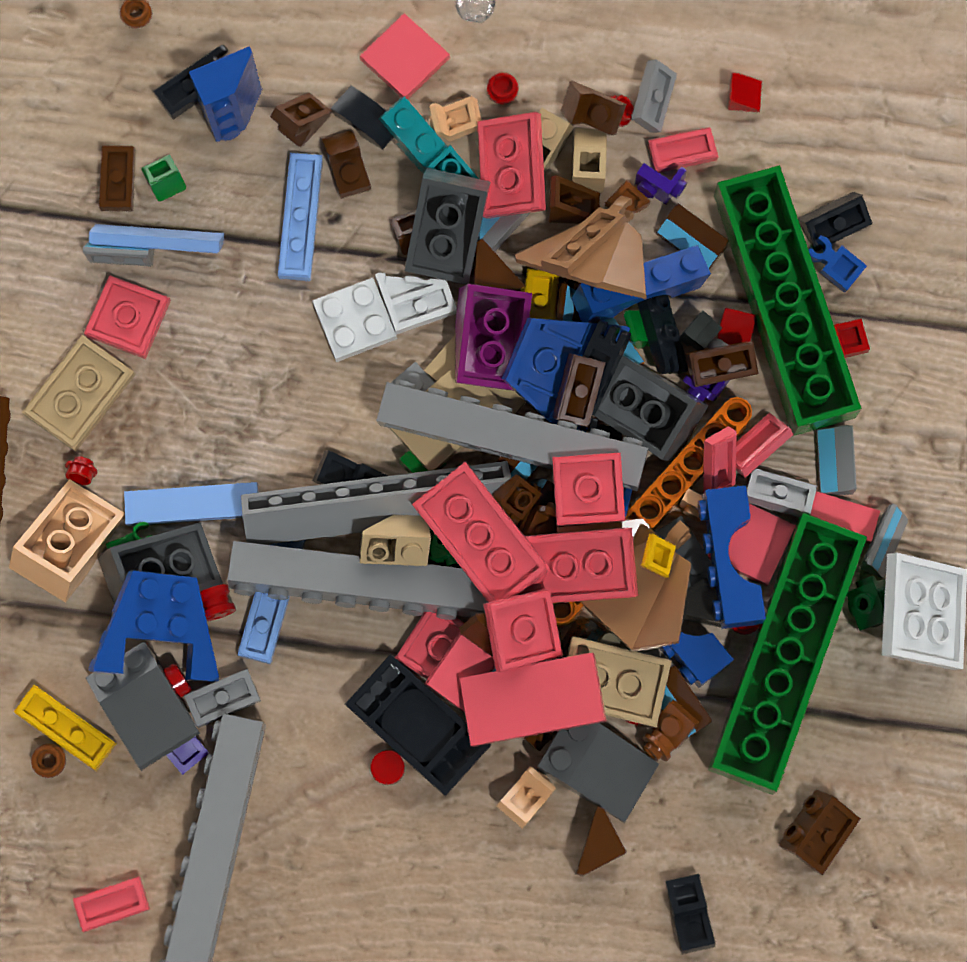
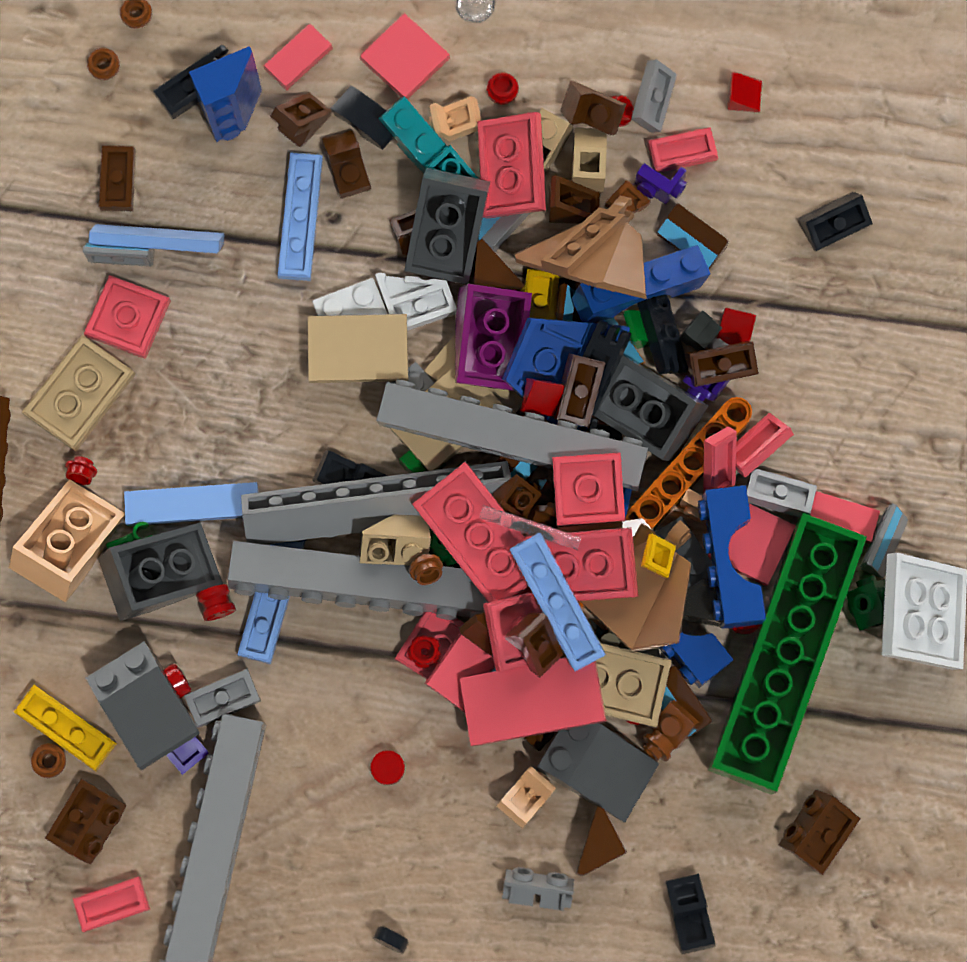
(86, 822): none -> reddish brown bracket
(99, 56): none -> dark orange plate
(158, 610): blue wing -> none
(164, 178): green slope -> none
(298, 57): none -> coral tile
(357, 348): none -> tan tile
(391, 939): none -> black tile
(416, 724): black slope -> none
(422, 642): none -> red plate
(426, 569): none -> dark orange plate
(529, 527): none -> clear bar
(537, 642): none -> reddish brown slope
(541, 397): none -> red slope
(554, 888): none -> light grey hinge
(557, 601): none -> light blue tile
(786, 301): green brick -> none
(836, 460): slope -> none
(840, 266): blue plate -> none
(852, 338): red plate -> none

